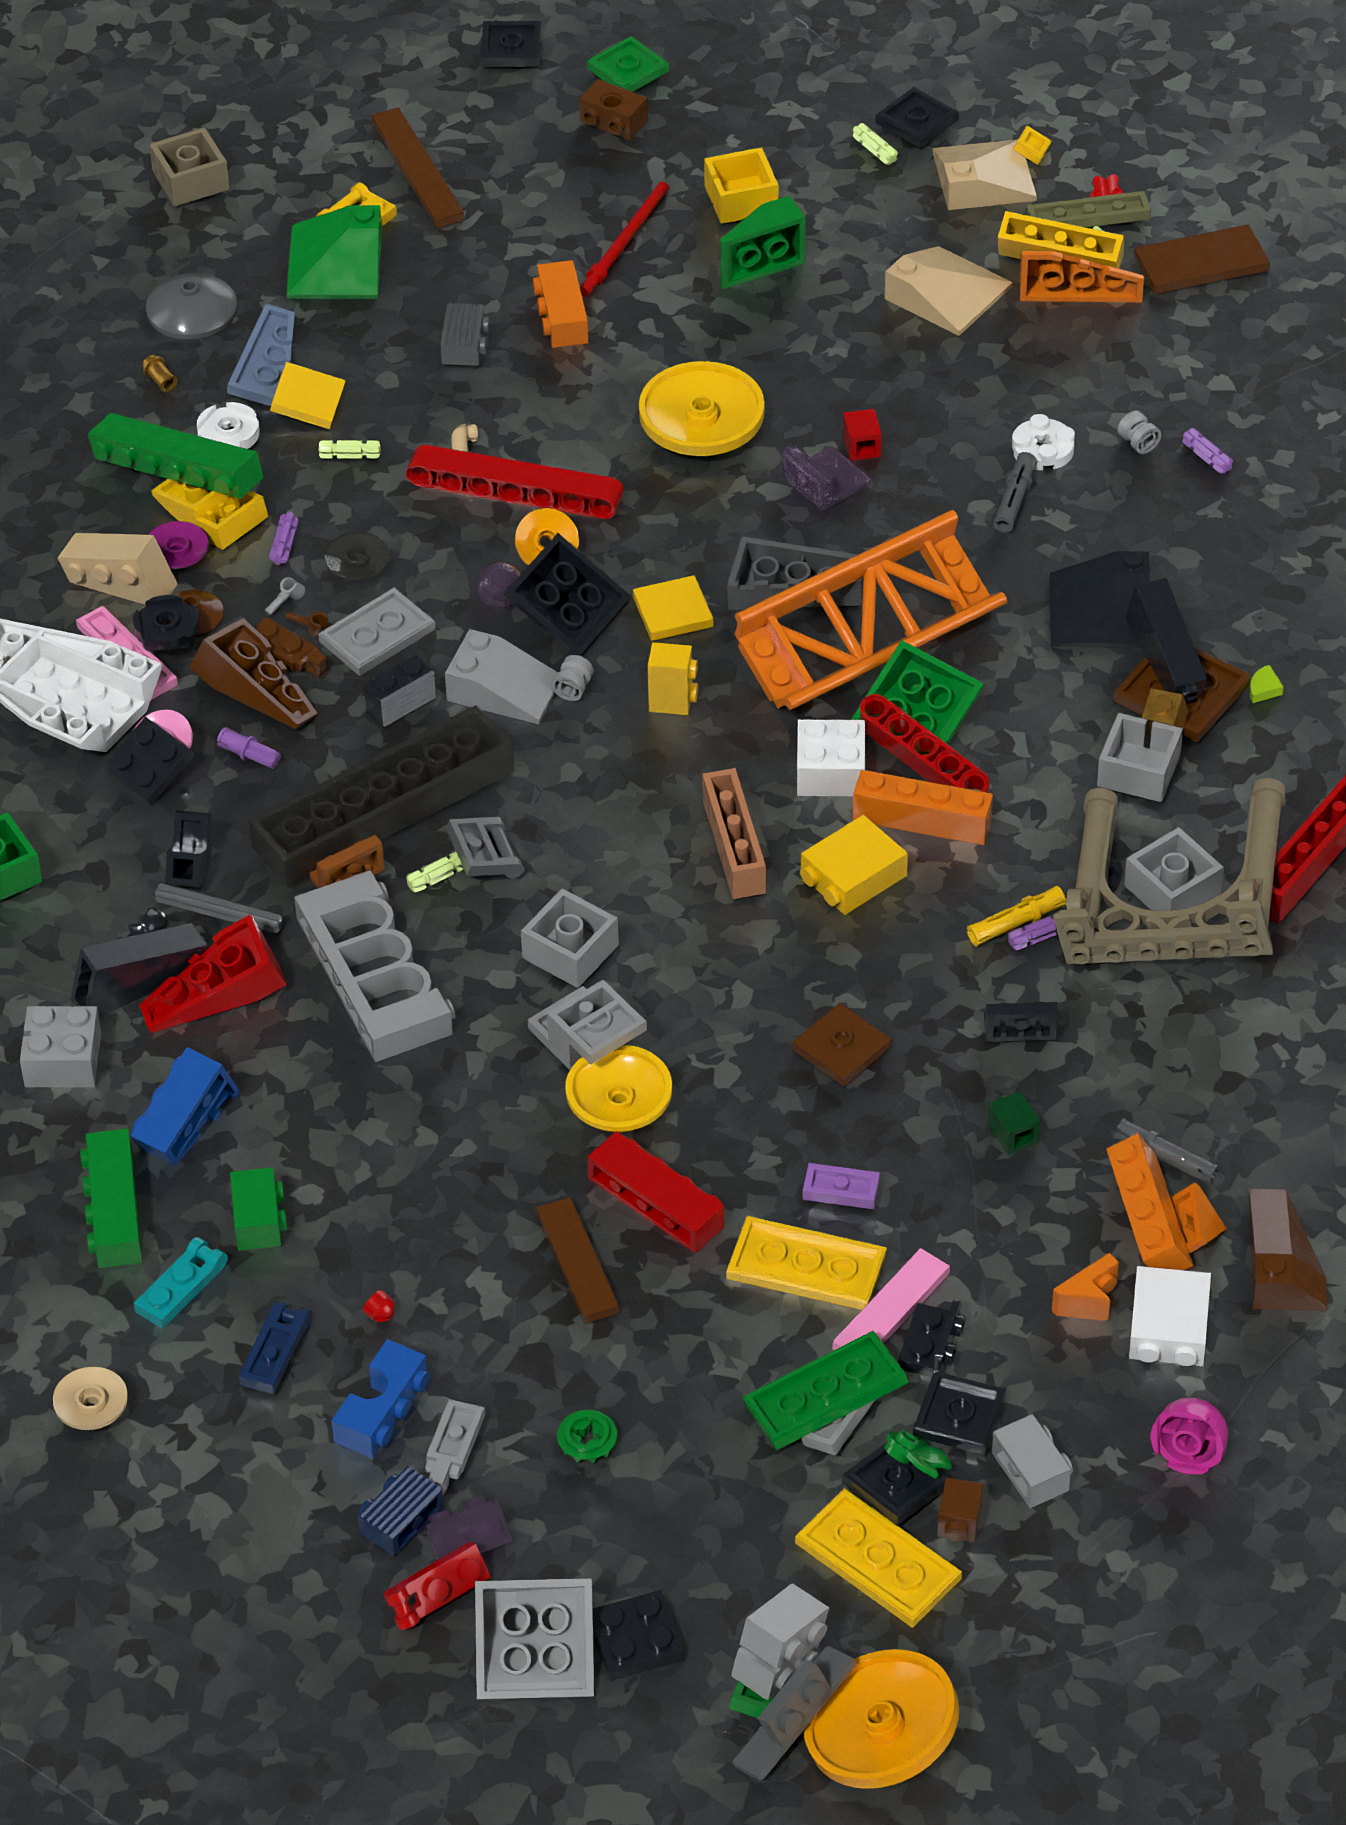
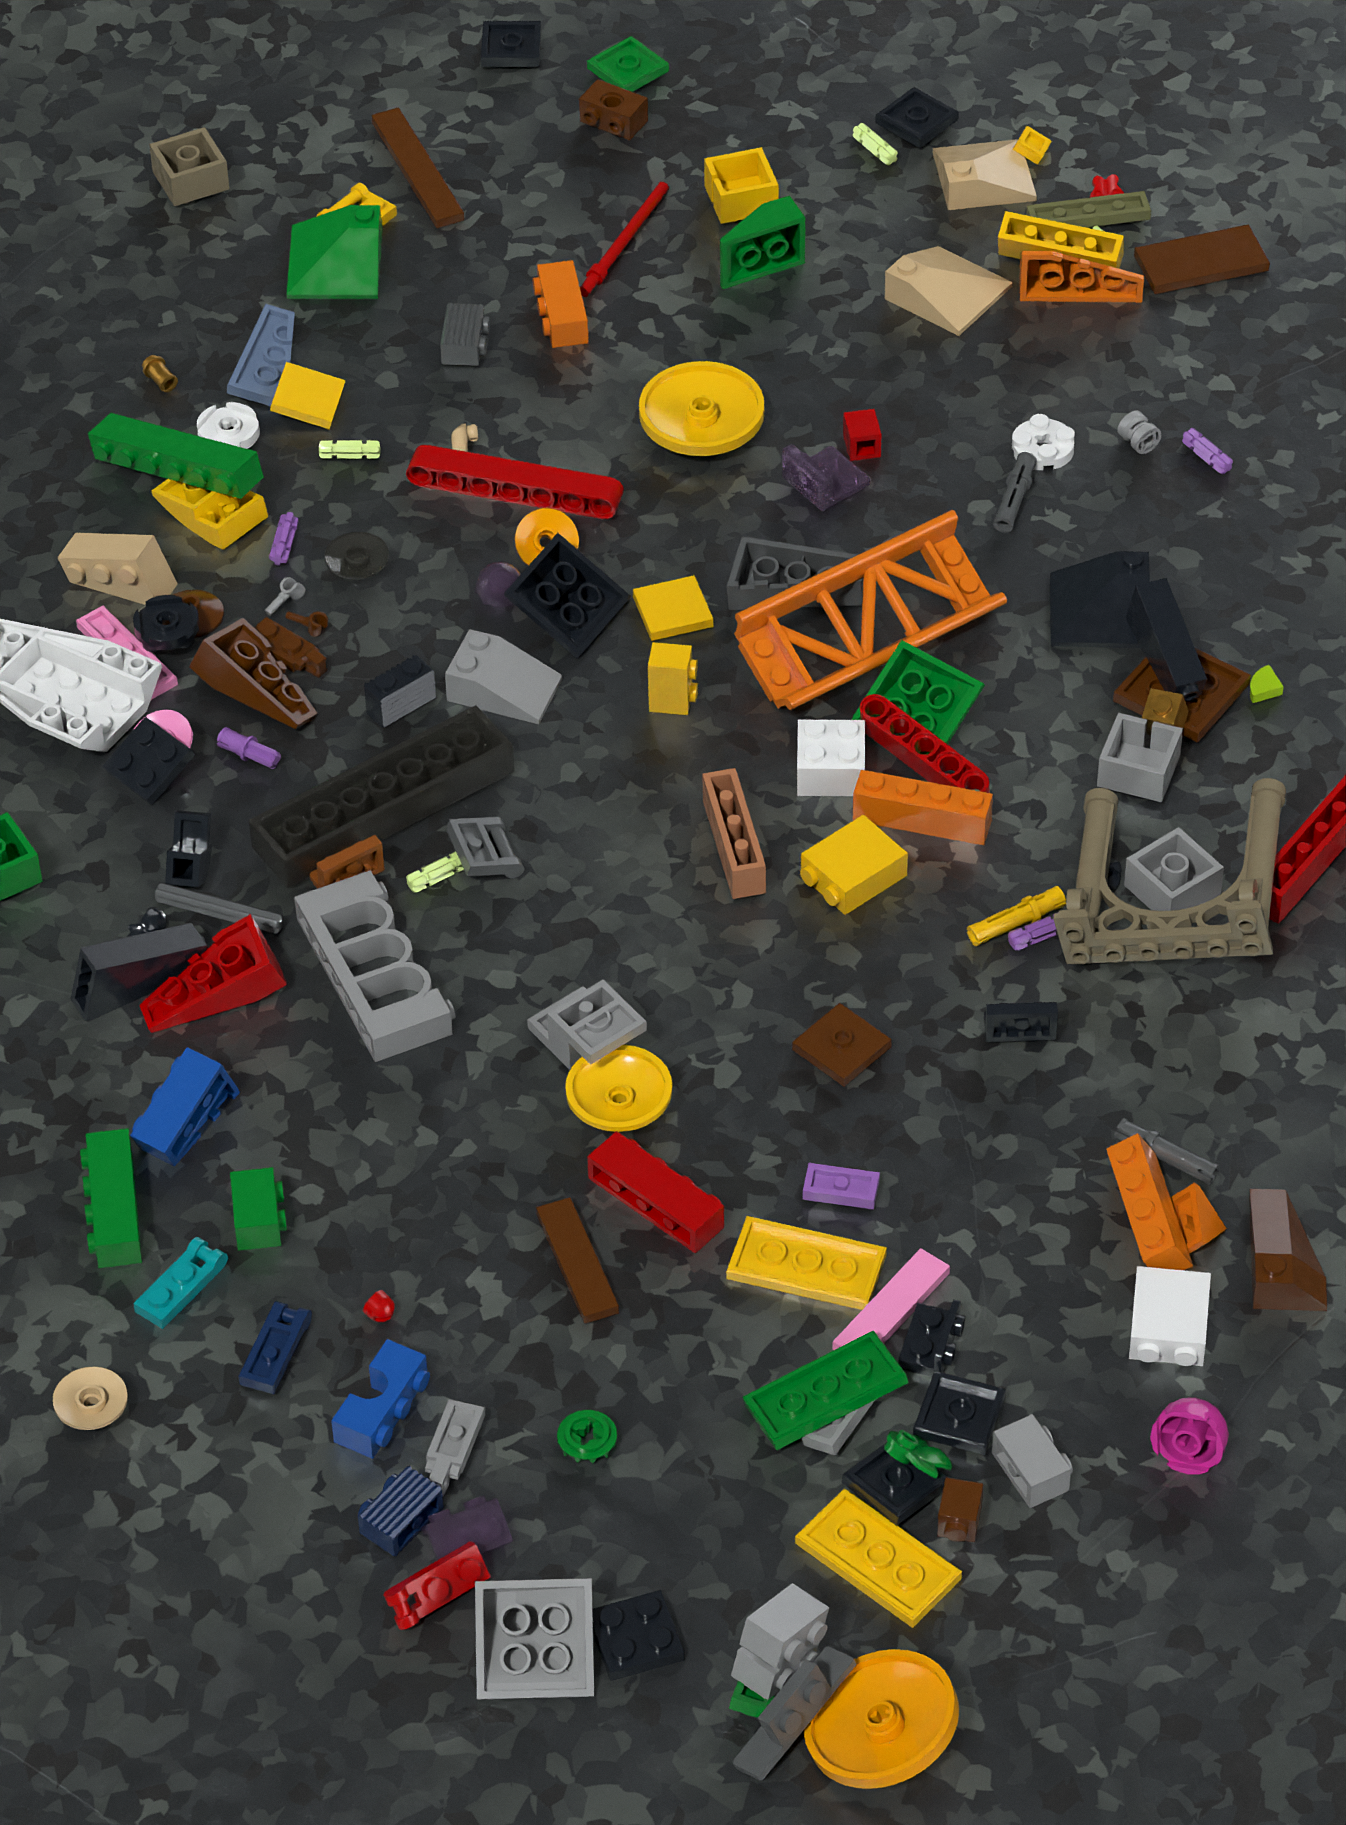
(60, 1046): light grey piece -> none
(181, 543): magenta dish -> none
(191, 306): dark grey dish -> none
(376, 631): light grey tile -> none
(569, 938): light grey brick -> none
(572, 678): light grey wheel -> none
(1013, 1122): dark green brick -> none
(1086, 1291): orange slope -> none

